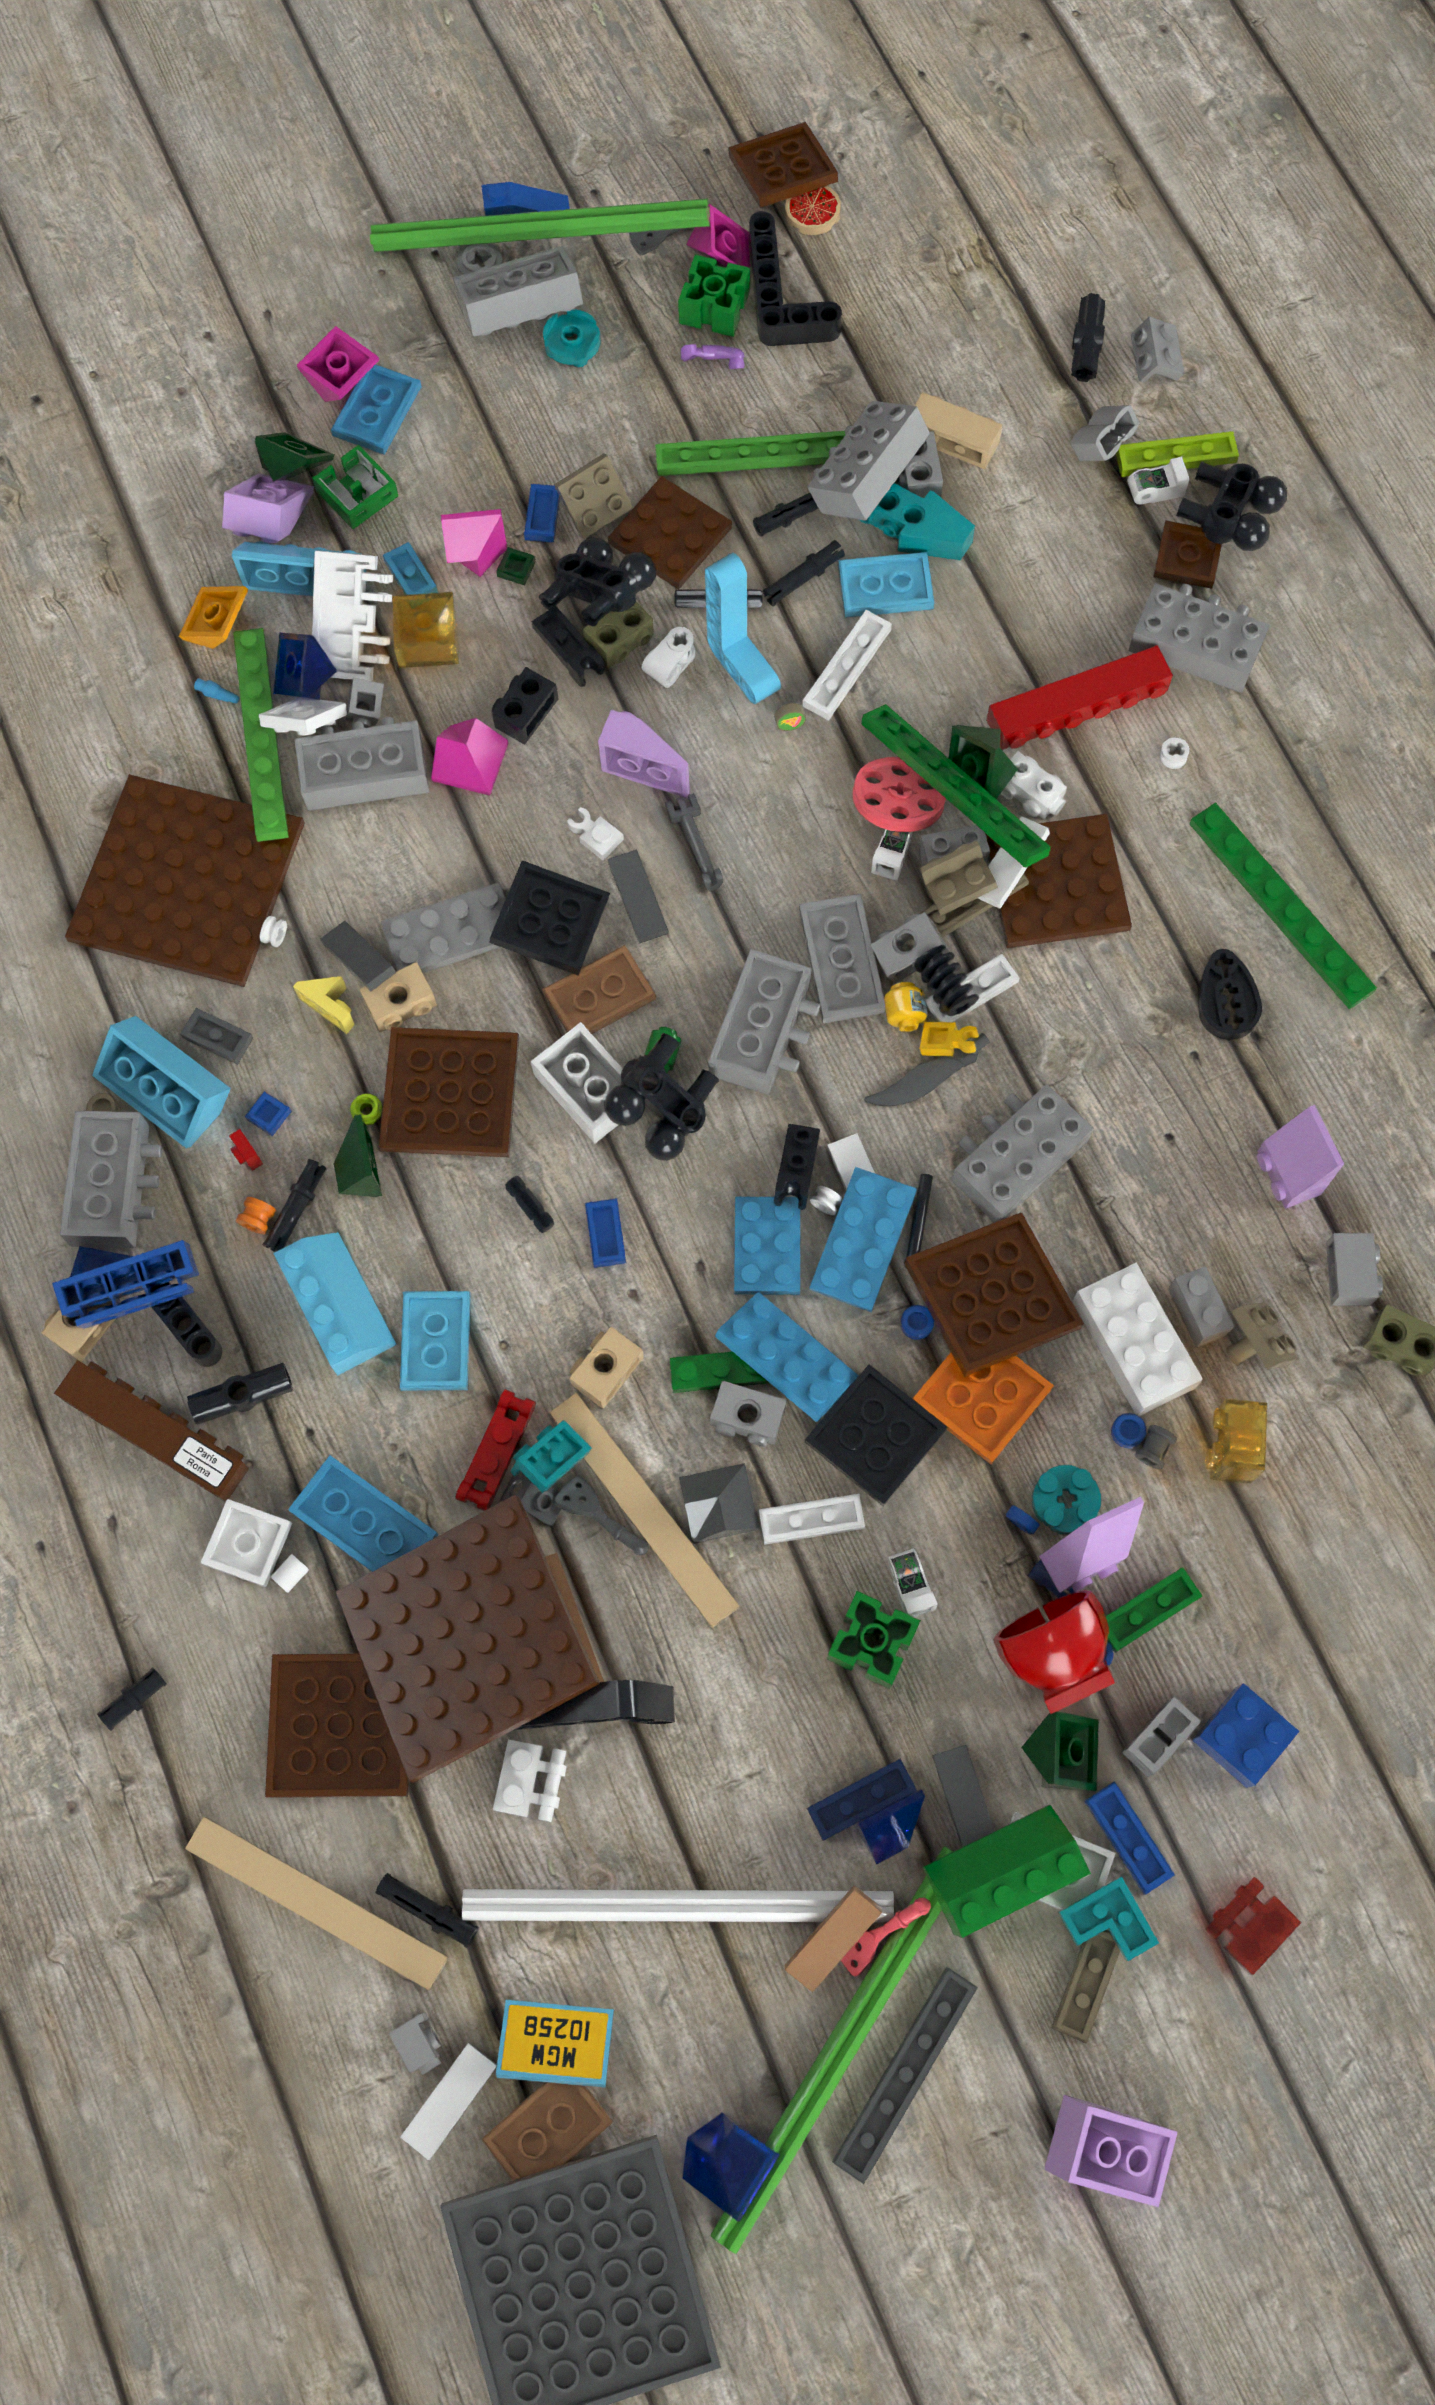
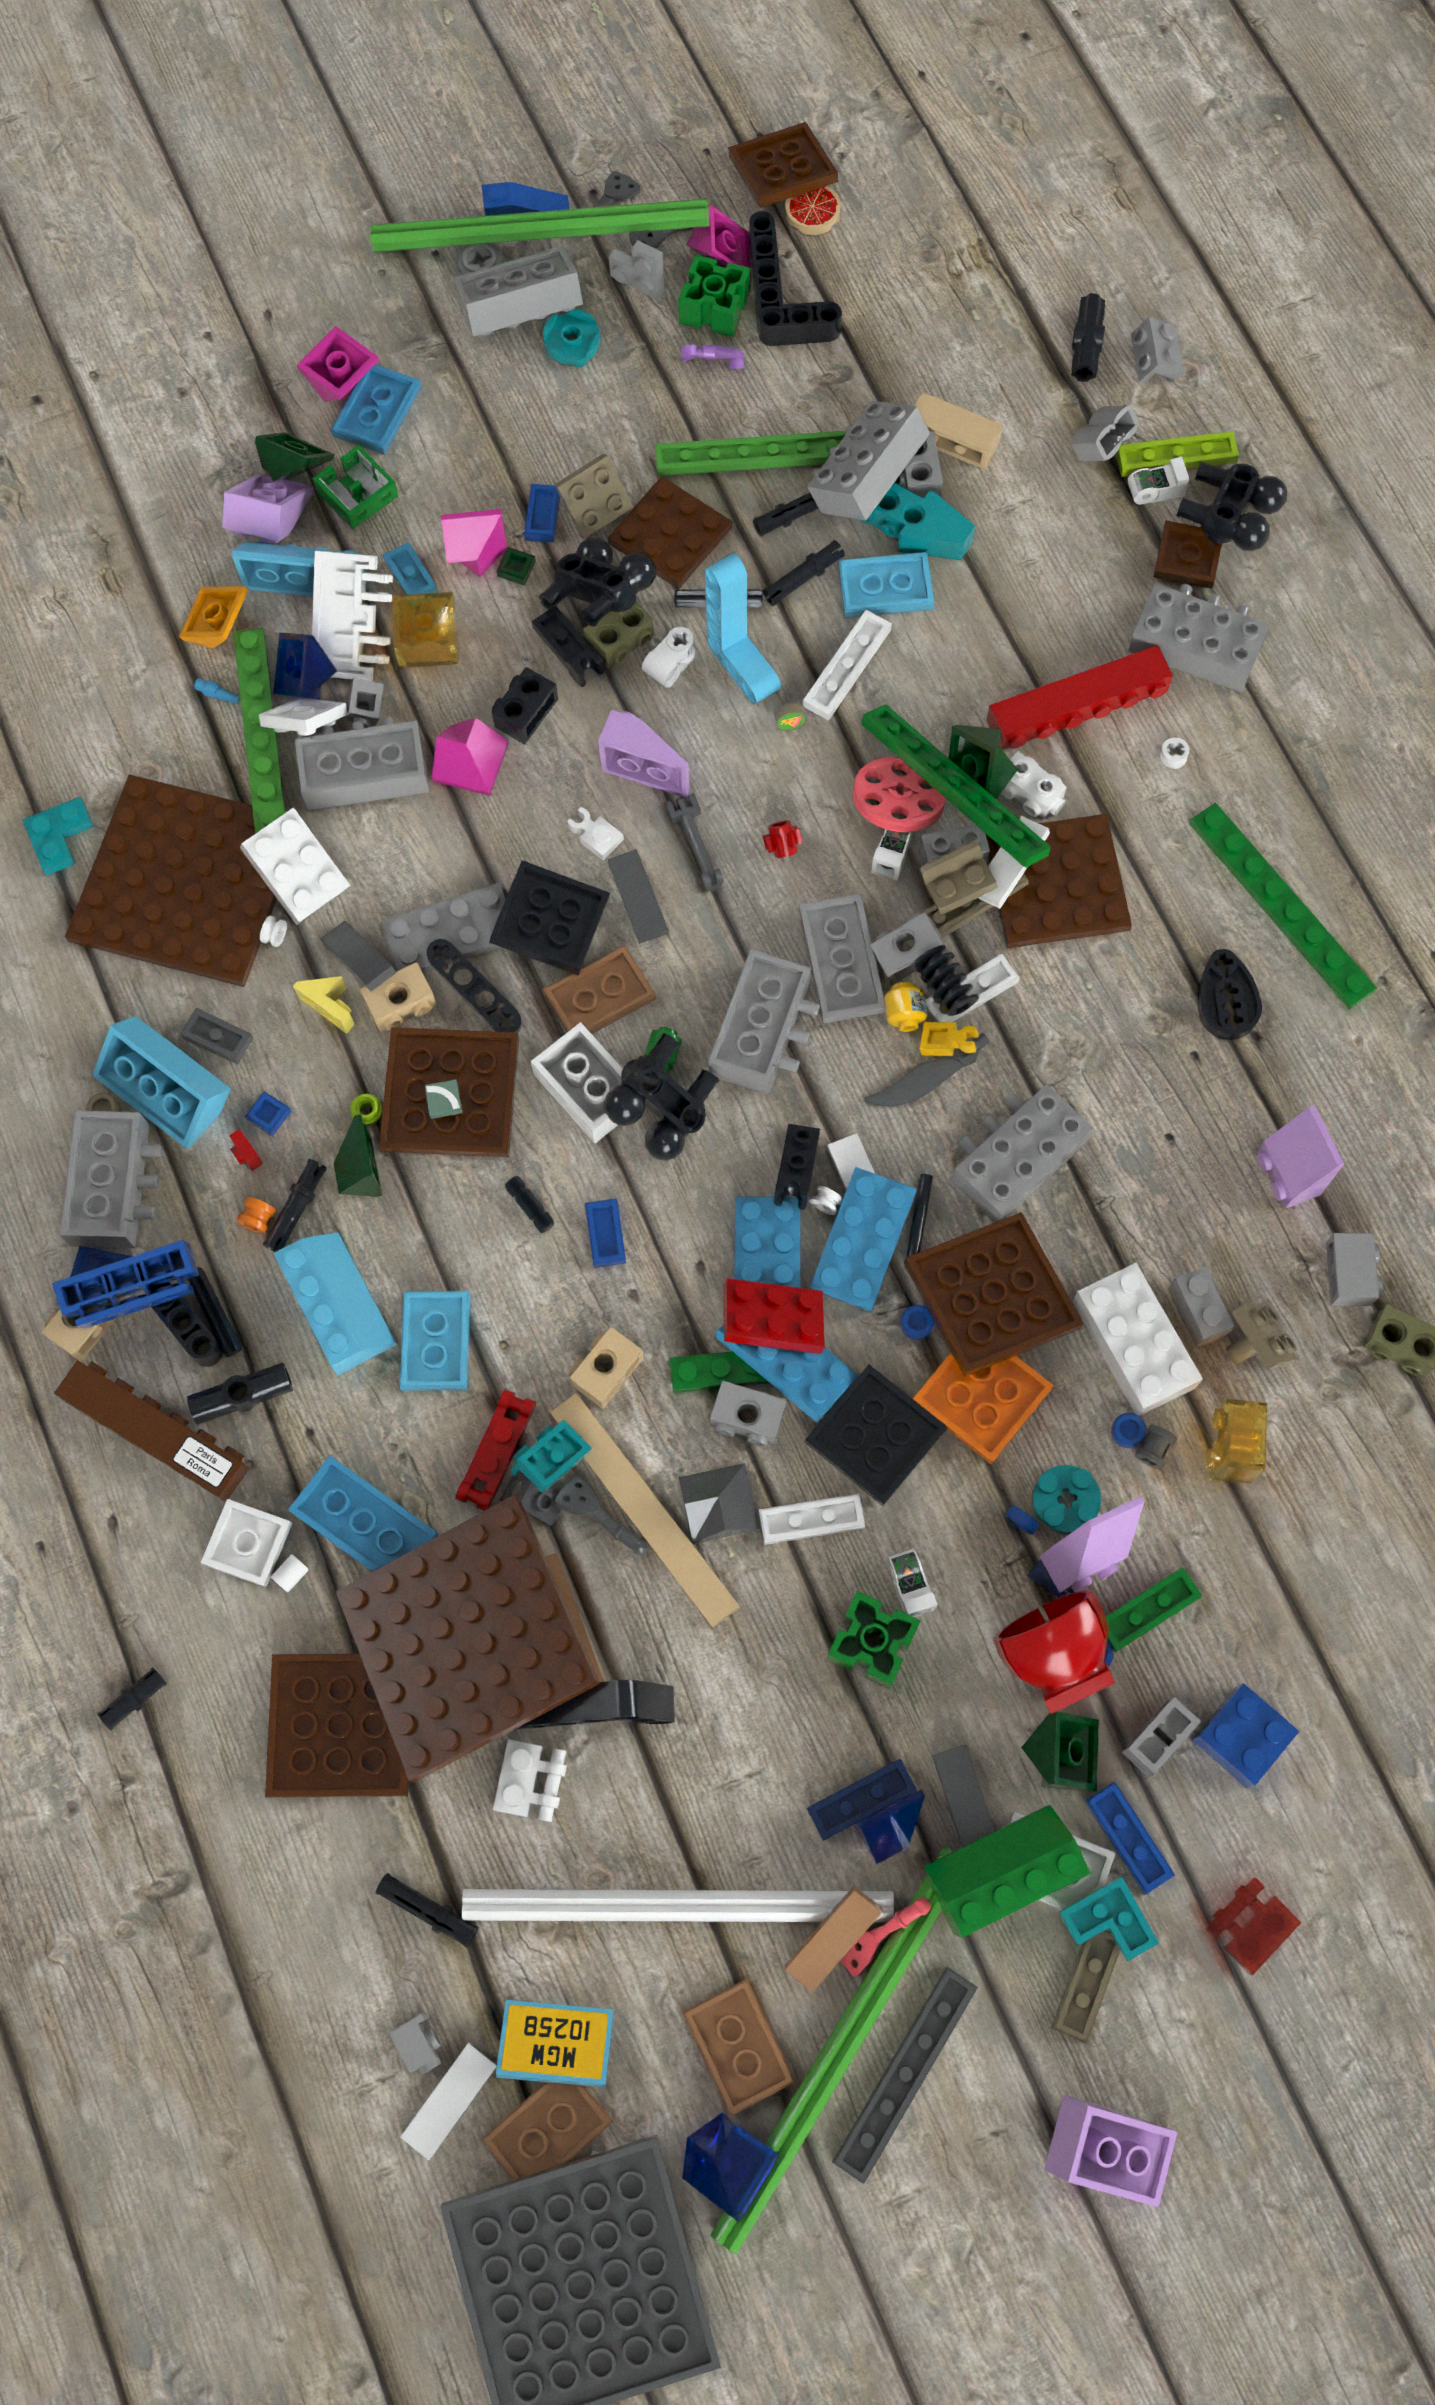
(51, 827): none -> teal plate
(215, 1314): none -> black axle
(294, 866): none -> white brick
(317, 1903): tan tile -> none
(443, 1099): none -> sand green tile
(471, 990): none -> black beam
(618, 188): none -> dark grey piece
(640, 270): none -> light grey plate
(738, 2047): none -> medium nougat tile
(773, 1316): none -> red plate
(782, 839): none -> red gear

